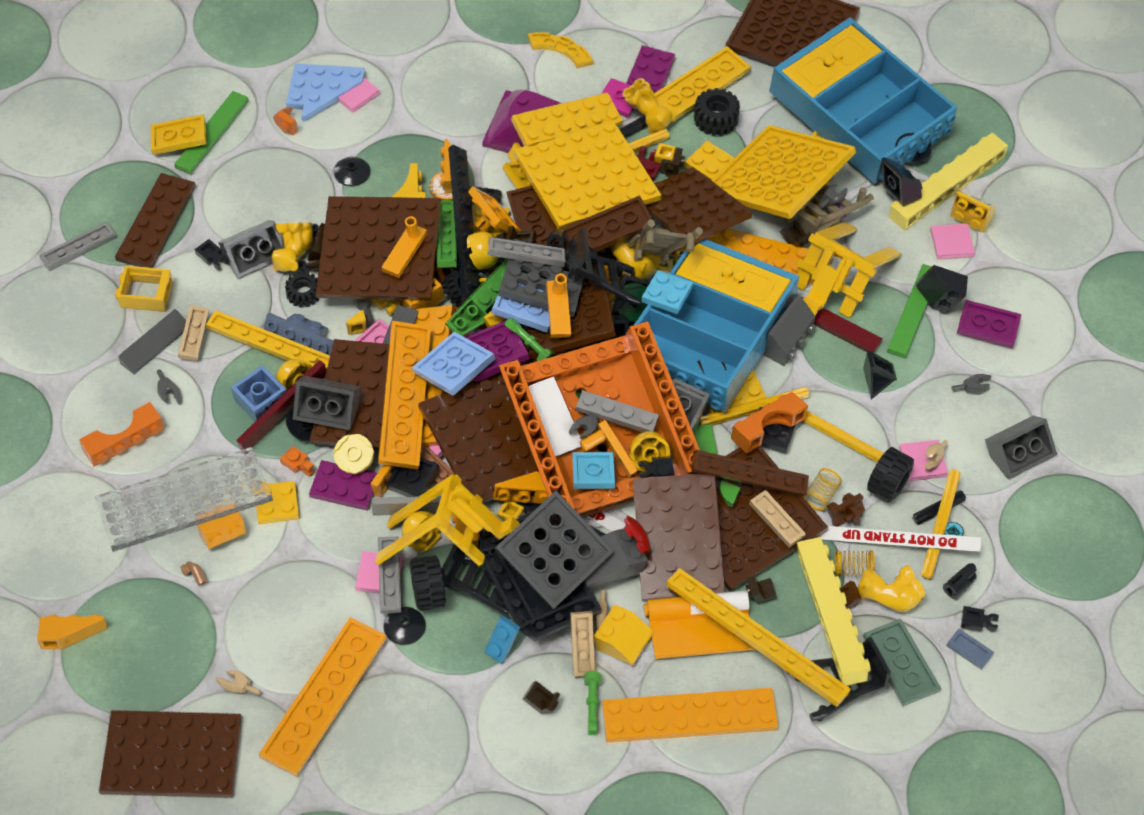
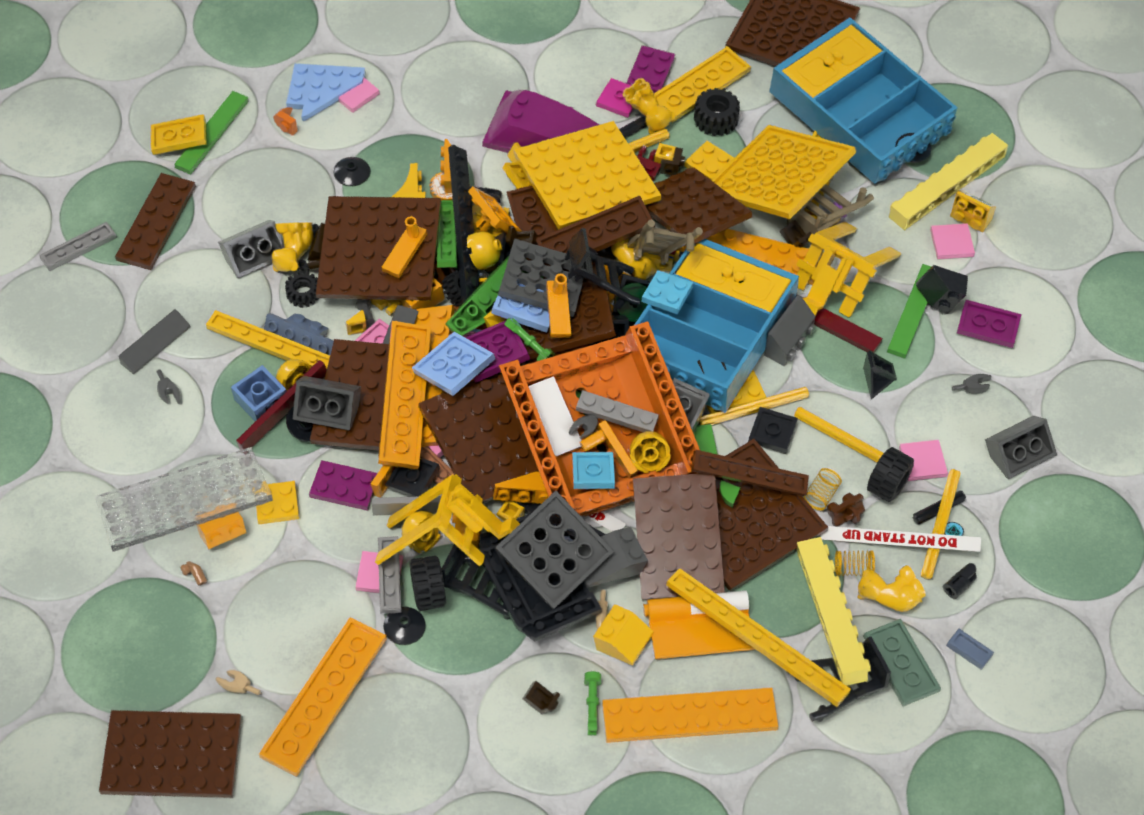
(65, 631): light orange slope -> none
(101, 446): orange arch -> none
(149, 275): yellow window -> none
(193, 333): tan plate -> none
(211, 252): black plate -> none
(295, 460): orange plate -> none
(353, 454): light yellow tile -> none
(502, 639): dark azure plate -> none
(526, 252): light grey tile -> none
(560, 235): black hinge -> none
(563, 45): yellow tile -> none
(565, 118): yellow plate -> none
(582, 642): tan plate -> none
(636, 529): red dish -> none
(659, 467): black plate -> none
(760, 590): dark brown bracket -> none
(777, 518): tan plate -> none
(786, 410): orange arch -> none
(831, 197): dark grey hand -> none
(851, 593): reddish brown tile -> none
(900, 182): black slope -> none
(935, 454): tan hand -> none
(975, 619): black plate -> none

